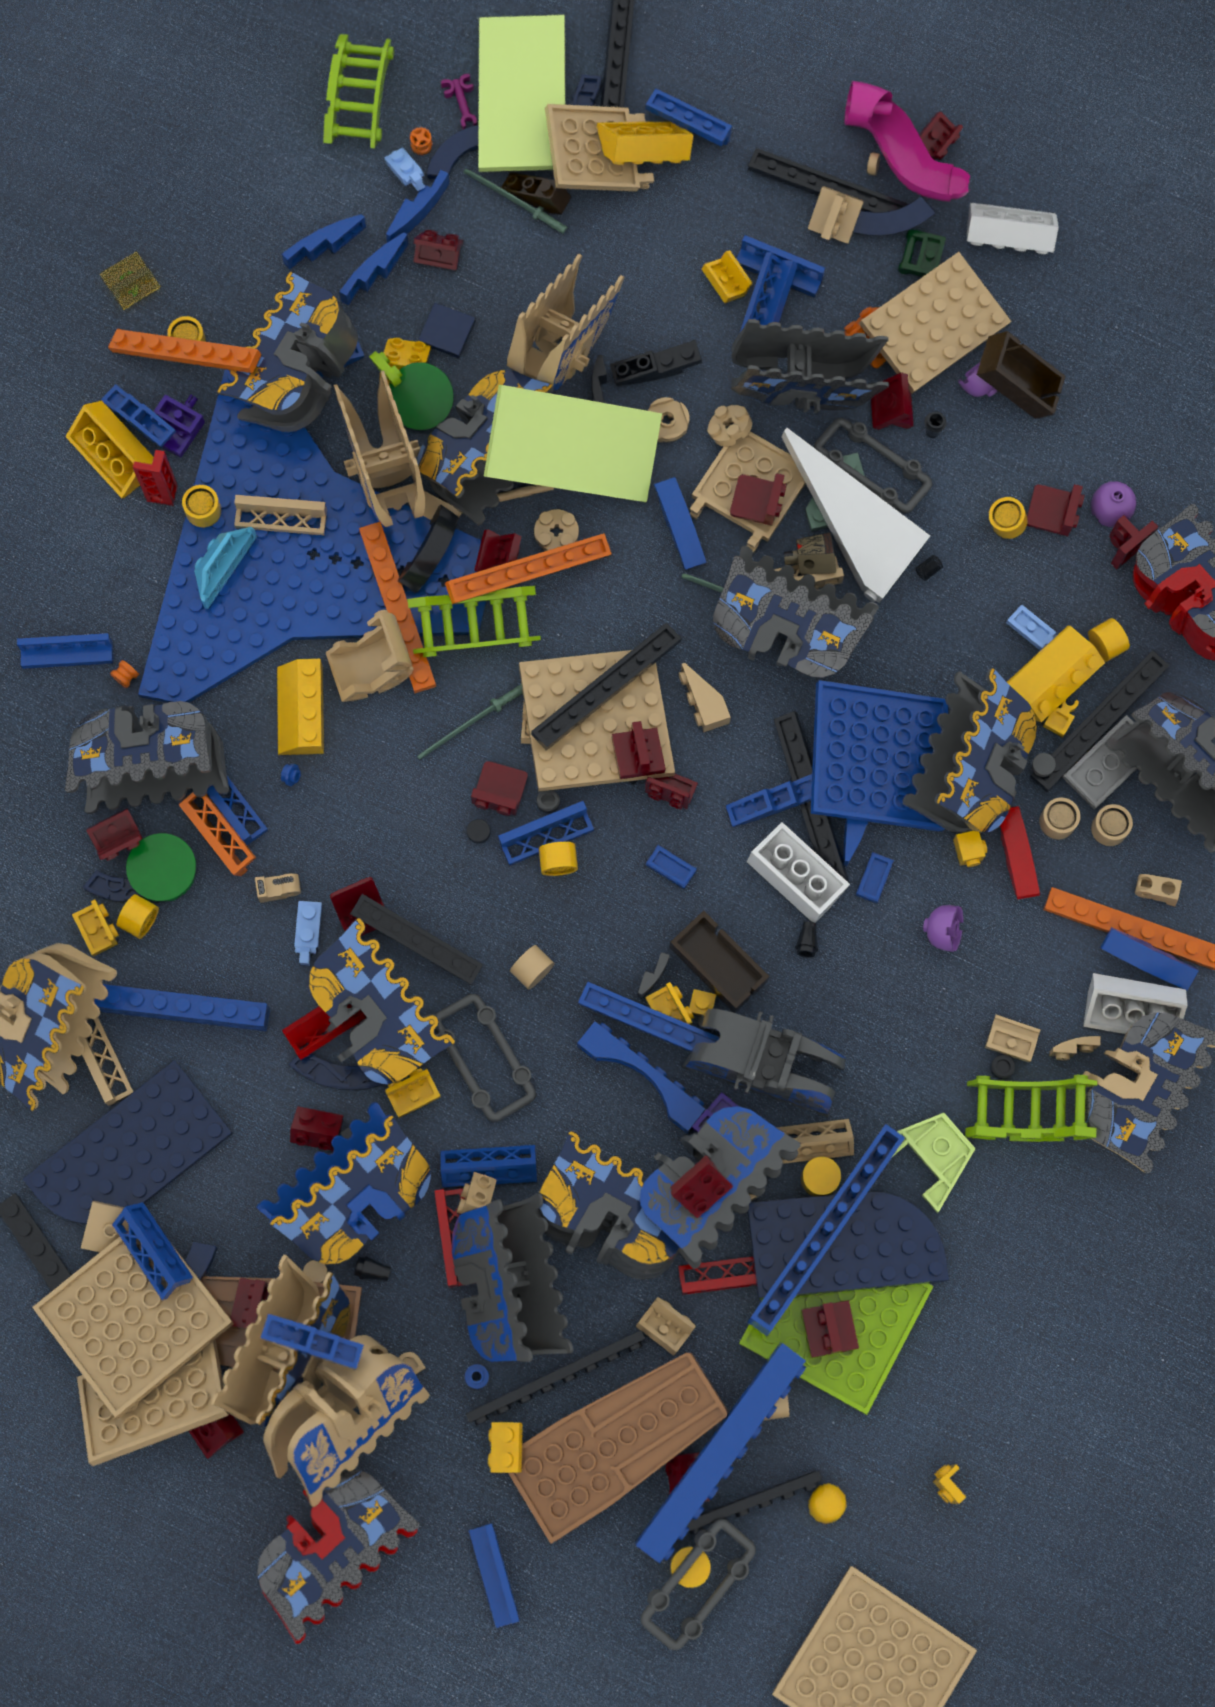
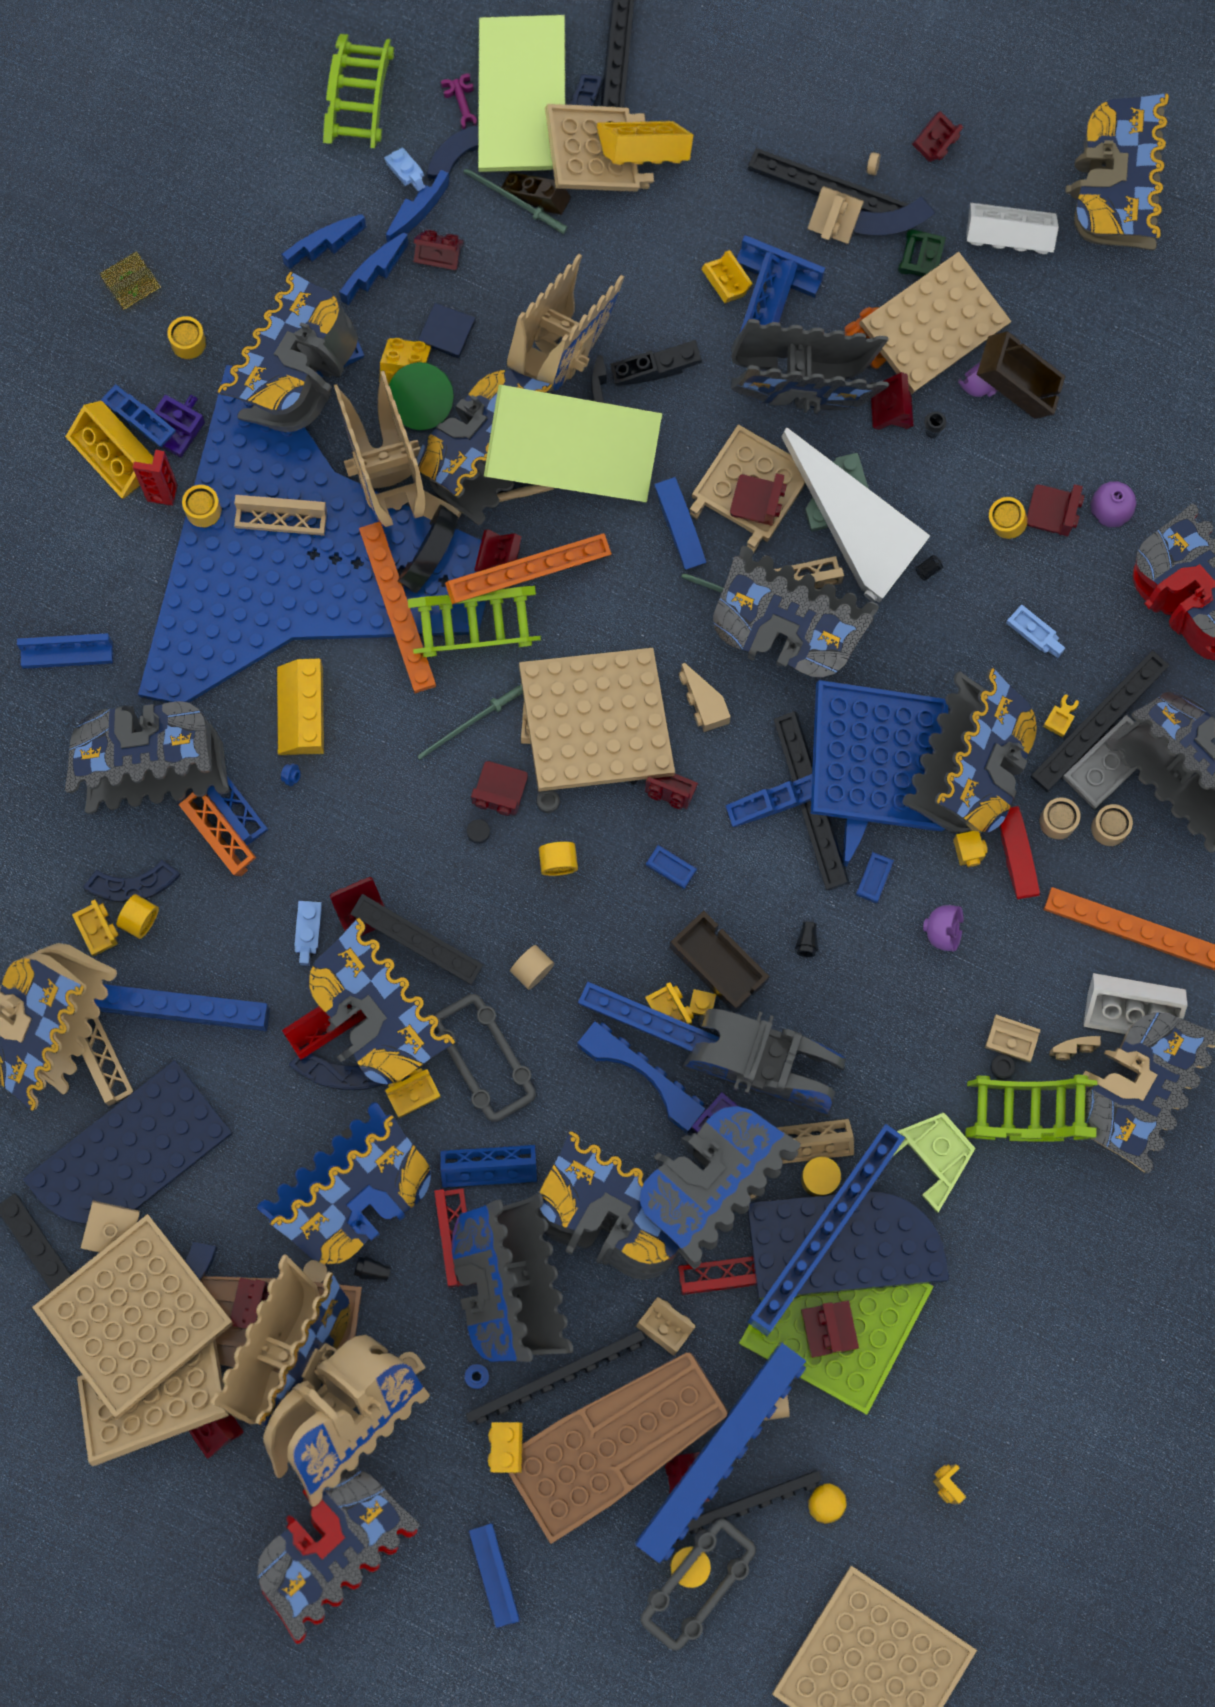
(114, 835): dark red bracket -> none
(124, 674): orange wheel -> none
(153, 1245): blue fence -> none
(161, 867): green tile -> none
(185, 350): orange plate -> none
(221, 561): medium azure wedge -> none
(277, 887): tan leg -> none
(312, 1341): blue slope -> none
(315, 1128): dark red bracket -> none
(373, 662): tan cylinder -> none
(381, 362): lime plate -> none
(421, 135): orange wheel -> none
(476, 1193): tan bracket -> none
(542, 825): blue fence -> none
(548, 521): tan plate -> none
(606, 686): black plate -> none
(638, 752): dark red bracket -> none
(649, 979): dark grey slope -> none
(675, 410): tan plate -> none
(689, 117): blue fence -> none
(700, 1187): dark red bracket -> none
(723, 417): tan plate -> none
(797, 872): white slope -> none
(813, 554): dark tan torso -> none
(858, 432): dark grey bar -> none
(901, 144): dark pink animal -> none
(1043, 765): dark grey tile -> none
(1056, 672): yellow slope -> none
(1109, 639): yellow piece -> none
(1121, 199): none -> animal
(1128, 539): dark red bracket -> none
(1149, 959): blue slope -> none
(1158, 888): tan leg -> none

